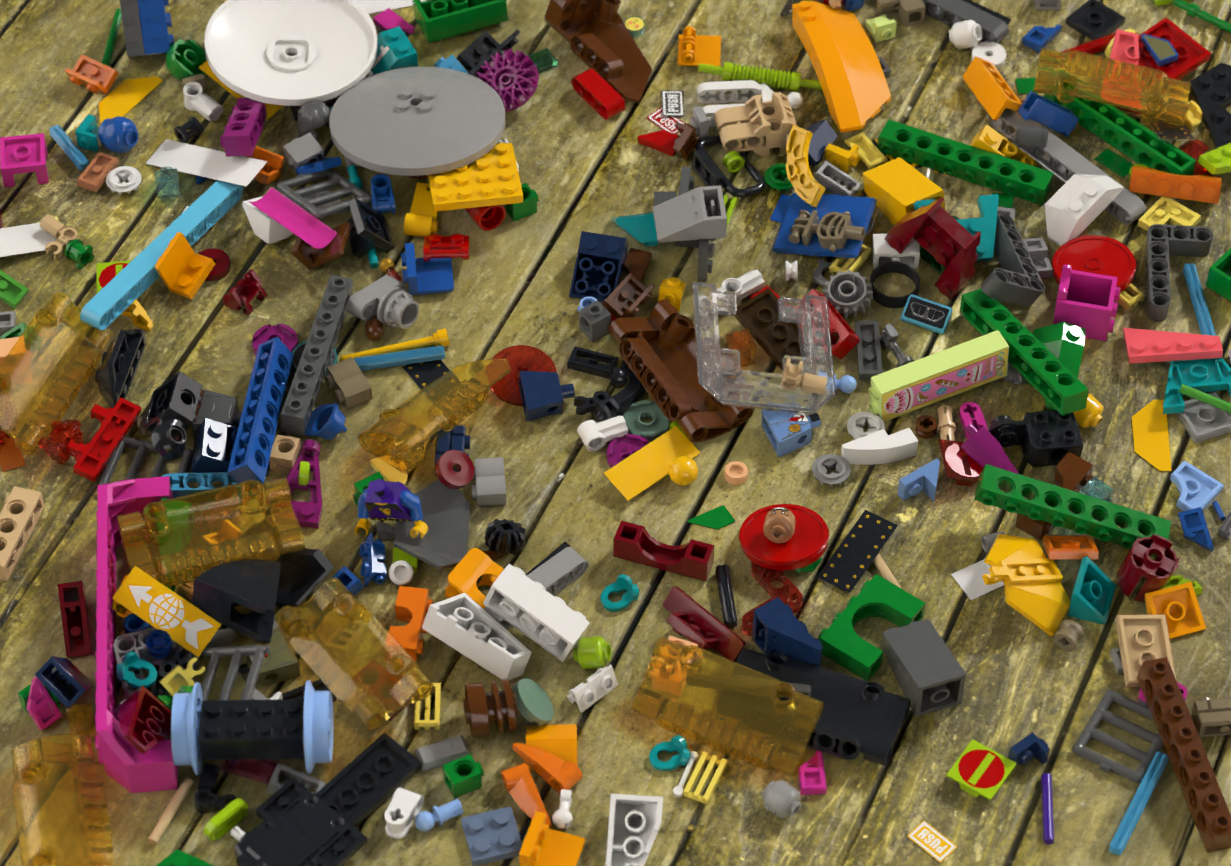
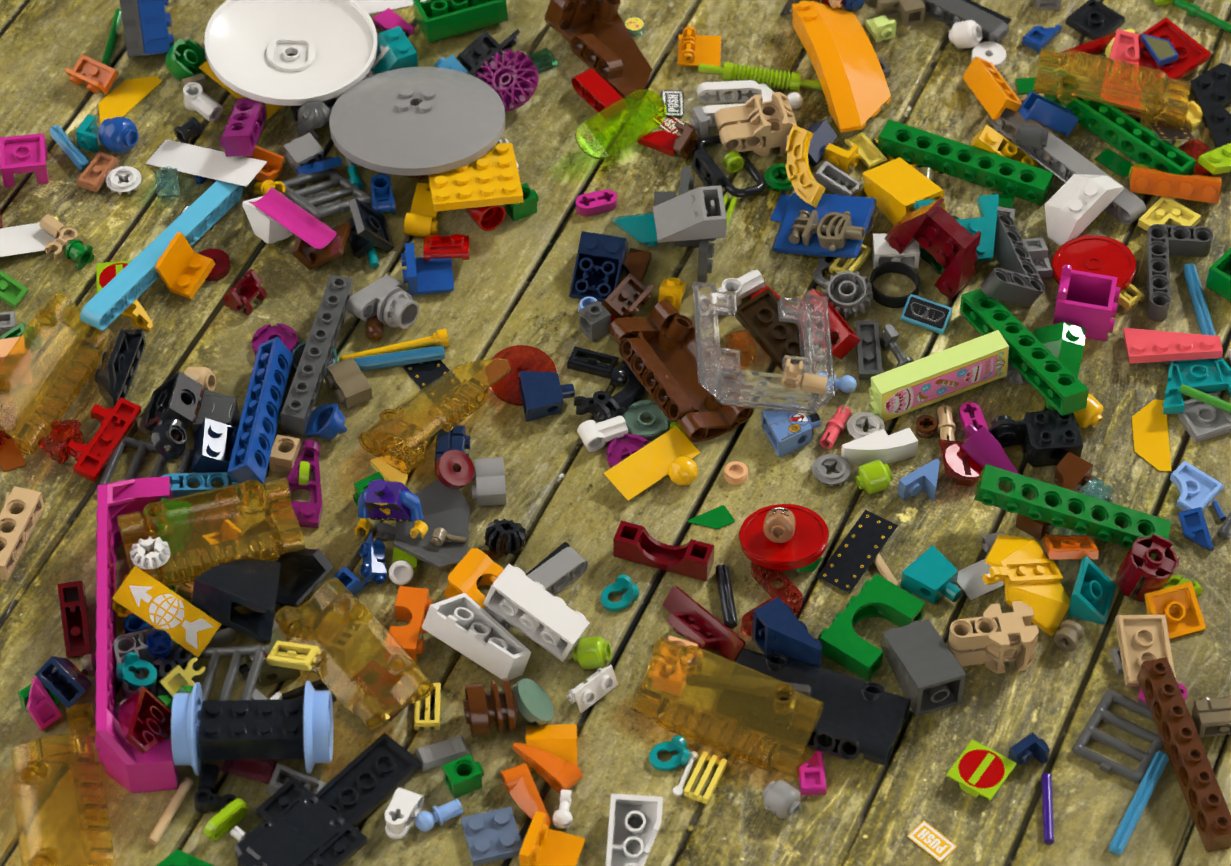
(89, 665): none -> dark tan piece
(153, 559): none -> white gear
(203, 376): none -> tan head
(263, 187): none -> yellow axle
(290, 658): none -> light yellow tile
(387, 266): piece -> none
(440, 535): none -> dark tan hand
(596, 202): none -> dark pink beam
(621, 124): none -> clear neon green piece
(791, 270): white bush -> none
(835, 427): none -> coral pin
(874, 477): none -> lime head
(931, 577): none -> teal torso
(995, 638): none -> tan connector

